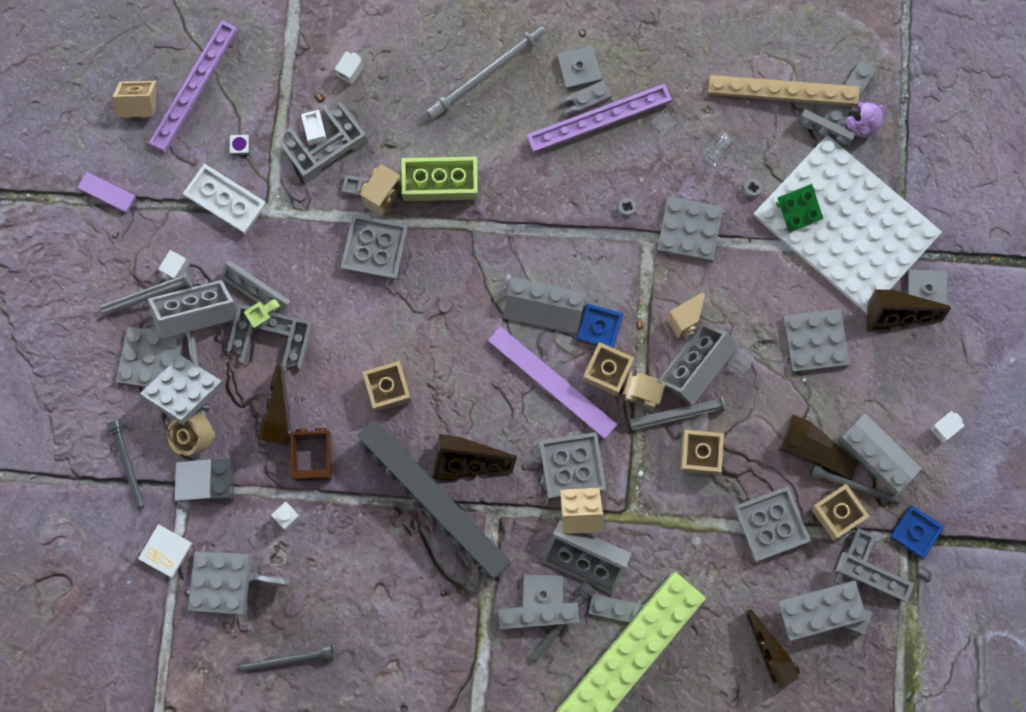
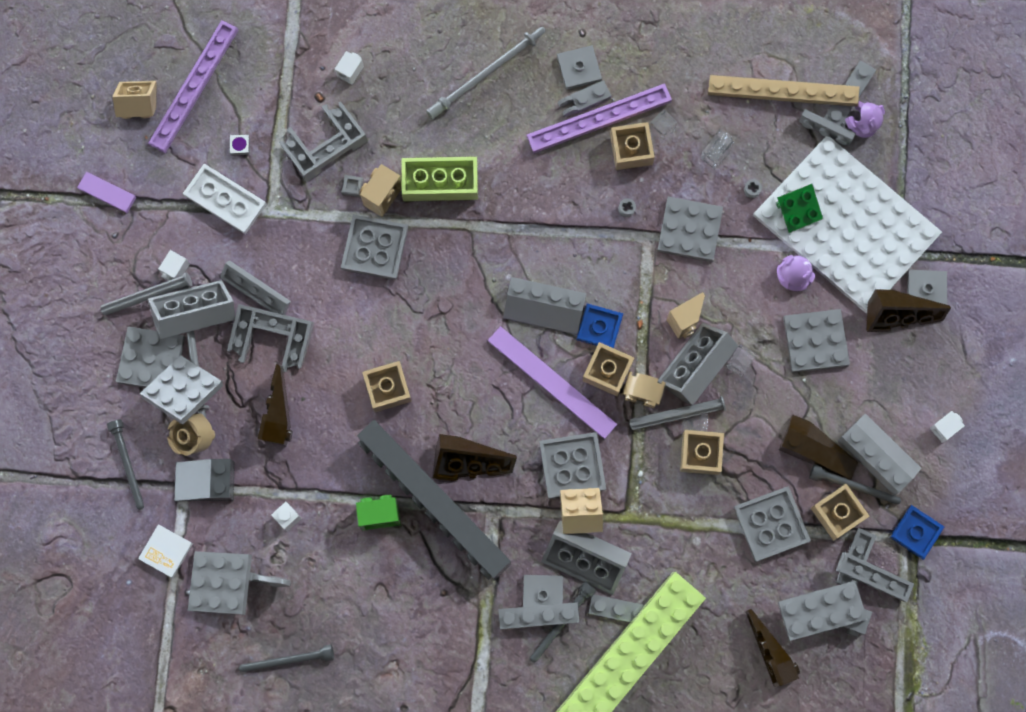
(259, 314): yellowish green plate -> none
(308, 475): reddish brown window -> none
(314, 127): white tile -> none
(378, 513): none -> bright green brick
(632, 146): none -> tan brick
(795, 273): none -> lavender helmet

